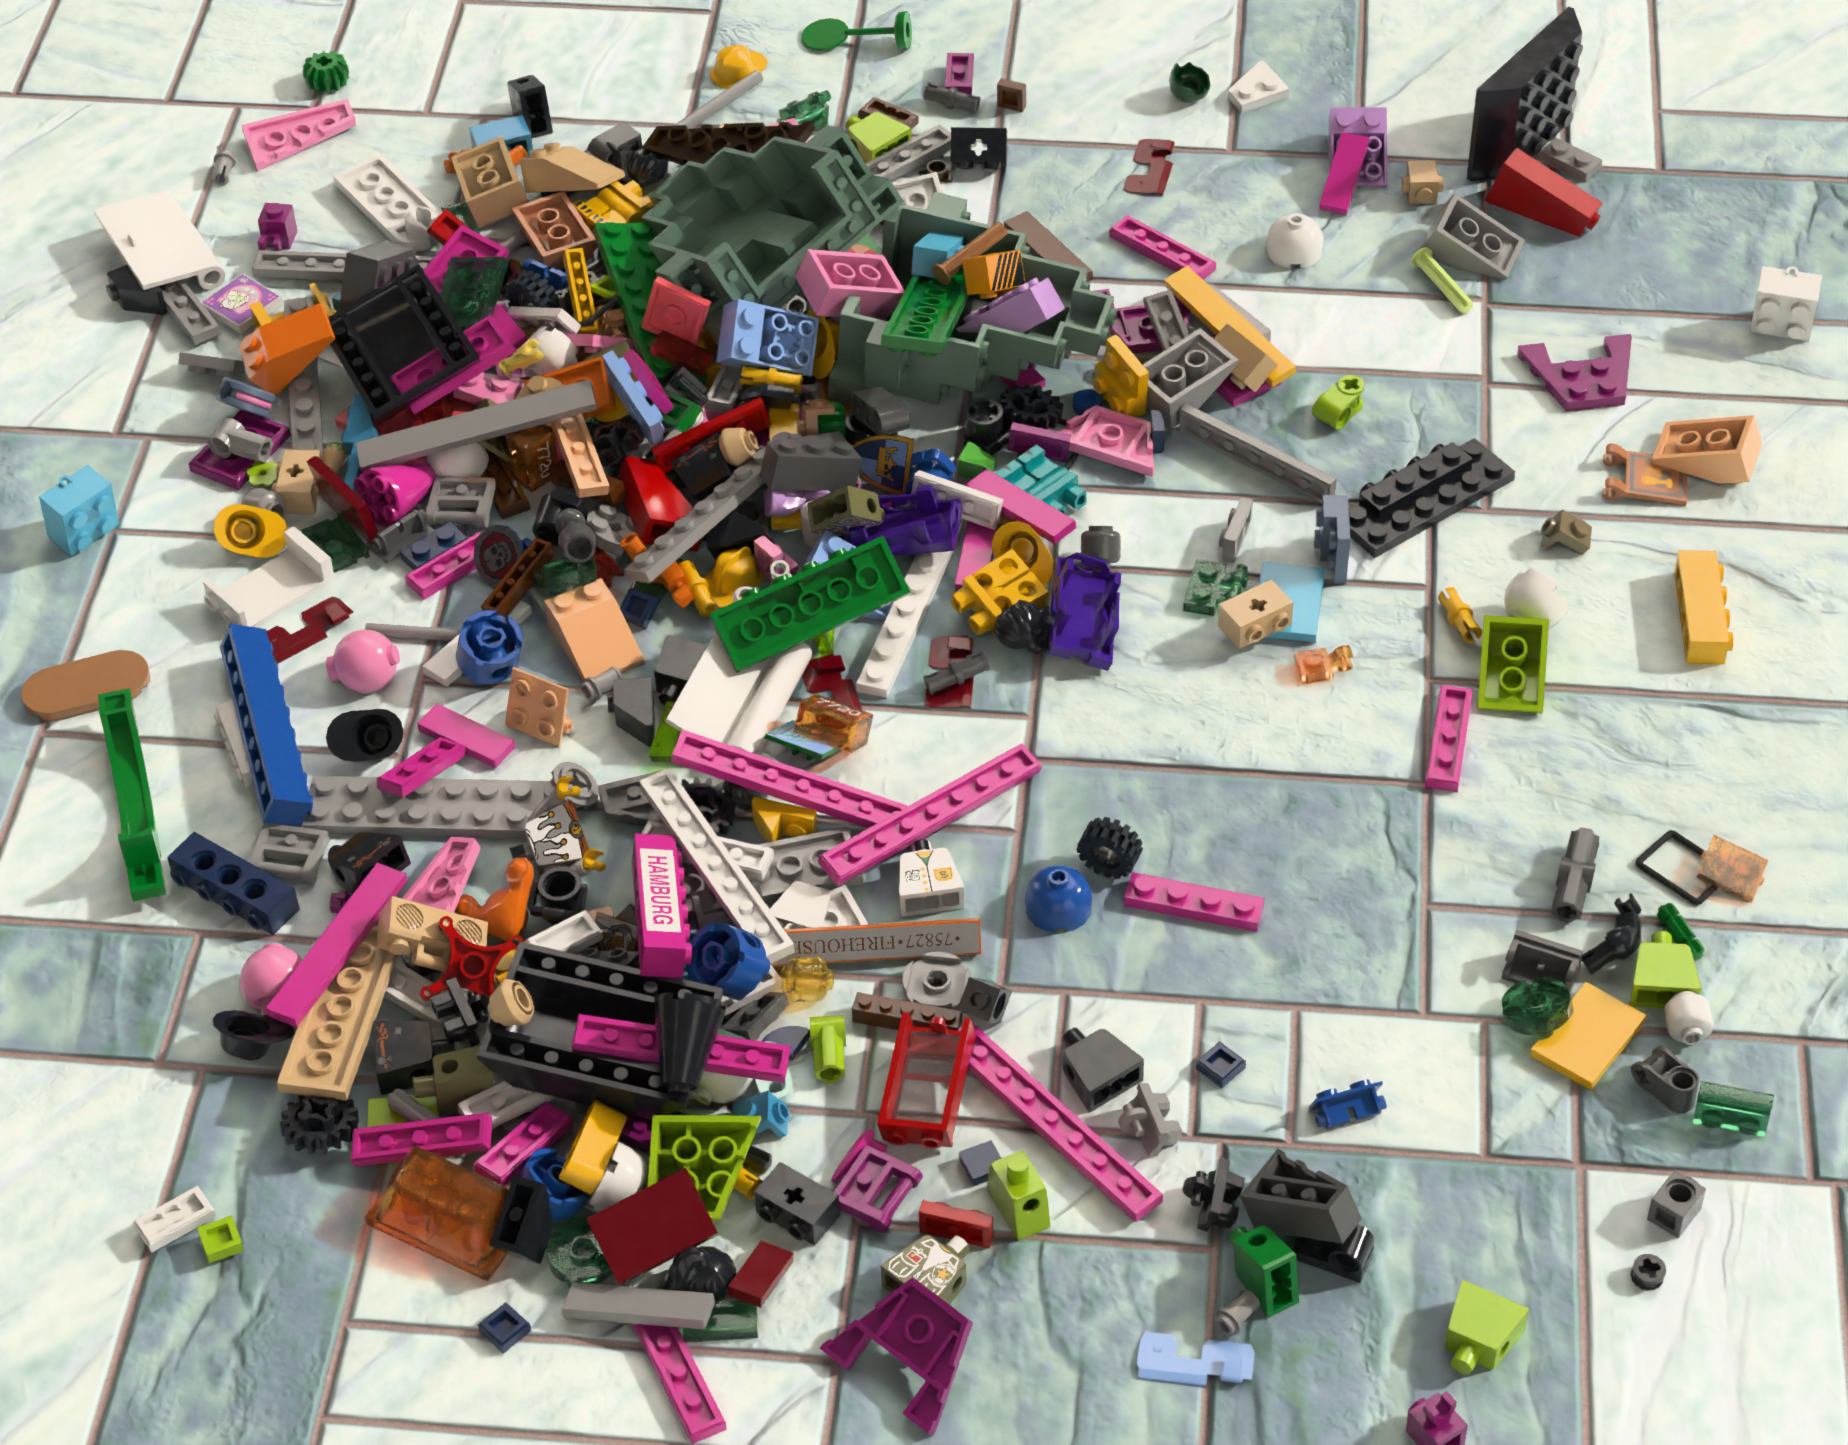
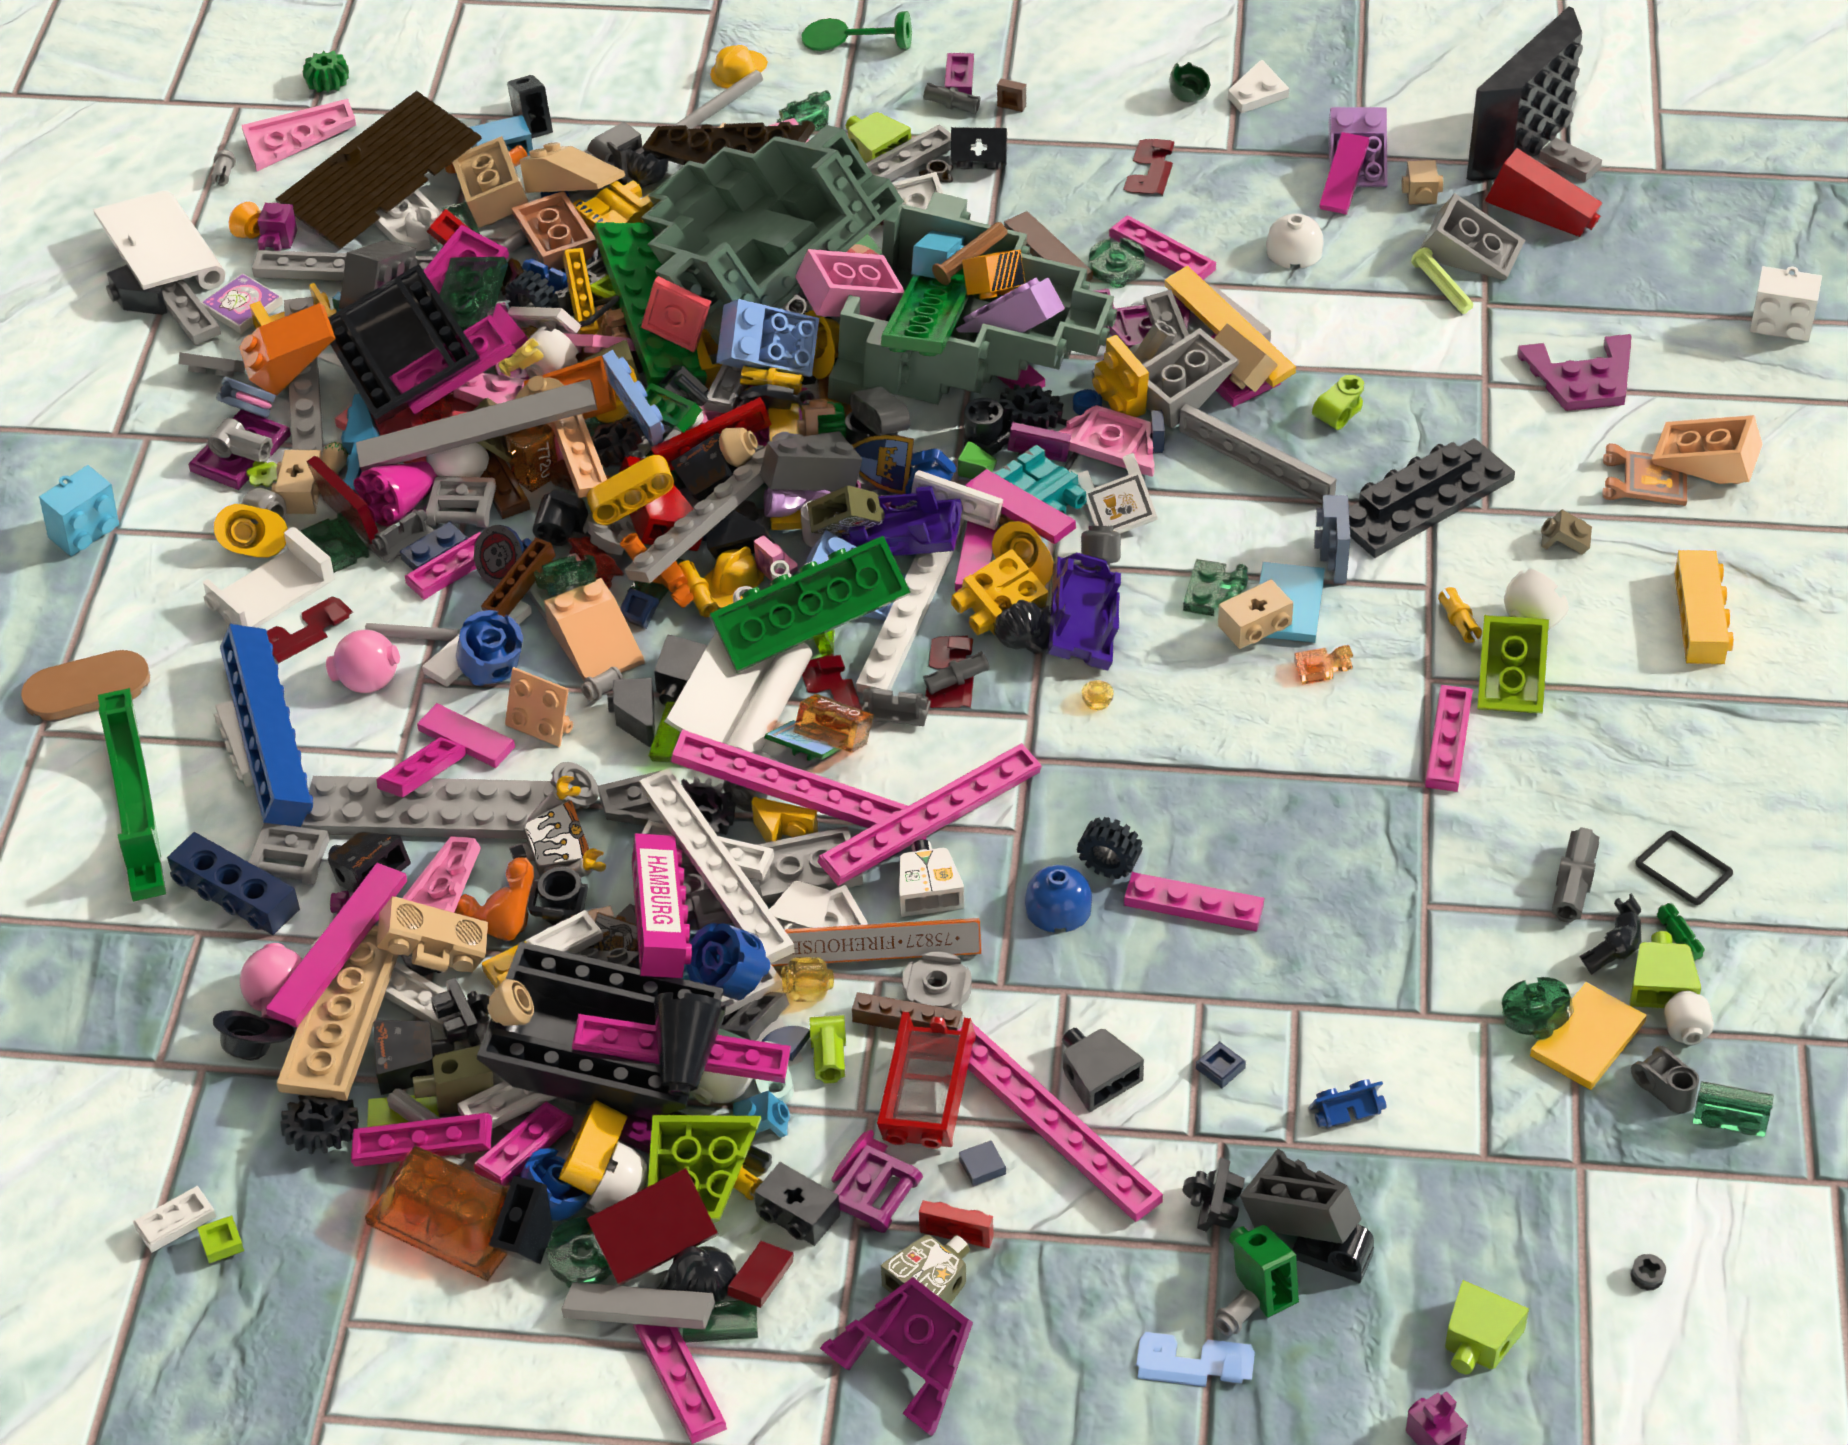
(244, 220): none -> light orange cone
(364, 735): black piece -> none
(378, 169): none -> dark brown door
(469, 963): red piece -> none
(504, 1327): dark blue tile -> none
(575, 537): dark grey piece -> none
(630, 490): none -> yellow beam
(649, 381): dark pink tile -> none
(682, 353): clear red plate -> none
(892, 111): reddish brown plate -> none
(904, 708): none -> dark grey hinge
(984, 1000): black brick -> none
(1011, 1185): lime torso -> none
(1097, 694): none -> clear yellow plate
(1105, 263): none -> clear green plate
(1121, 502): none -> white flag
(1145, 1119): light grey hips -> none
(1155, 342): none -> light grey piece
(1239, 523): light grey plate -> none
(1539, 957): dark grey hinge -> none
(1675, 1215): dark grey brick -> none
(1732, 868): clear orange piece -> none

